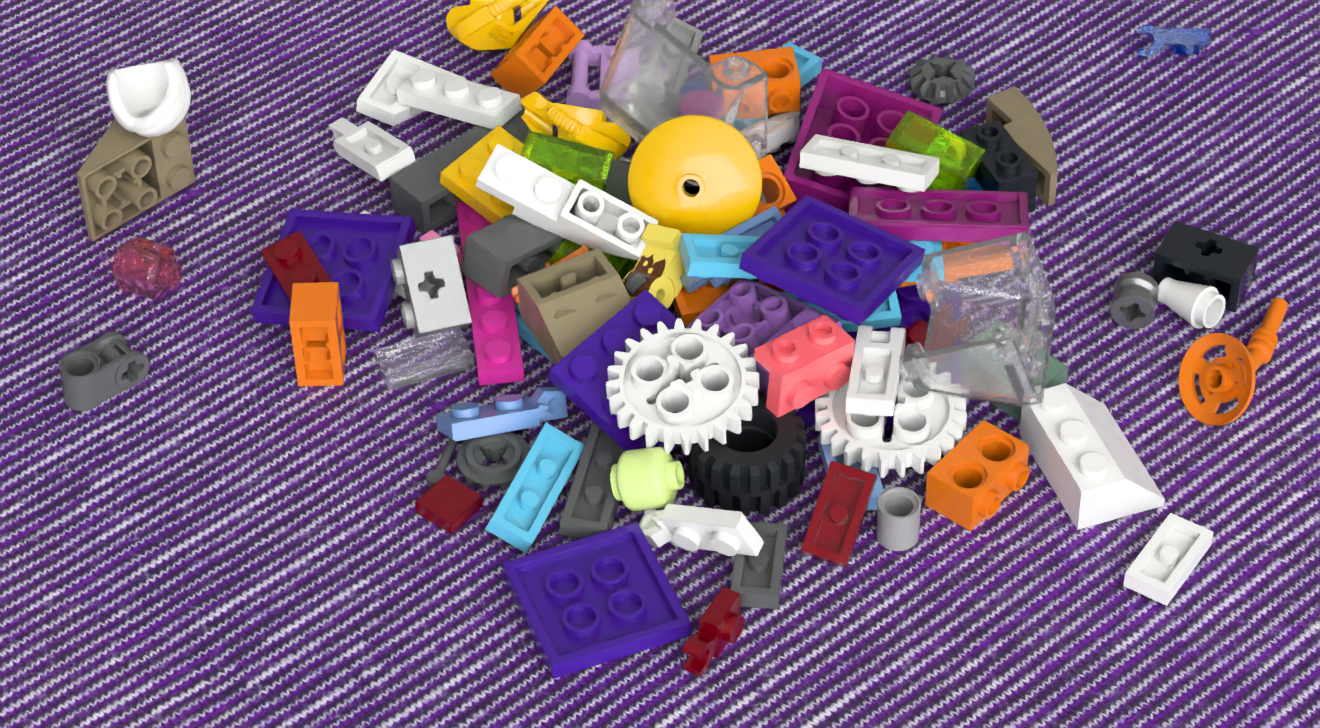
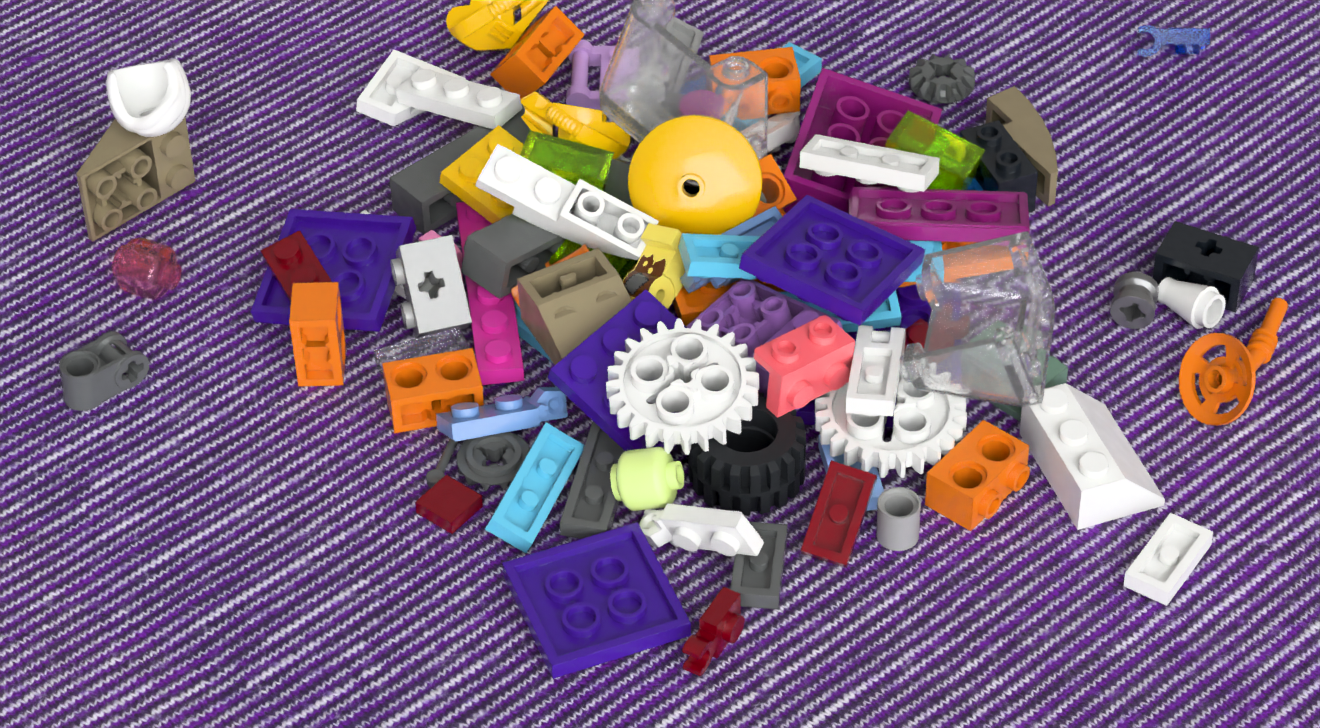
(371, 148): white hinge -> none
(429, 386): none -> orange brick

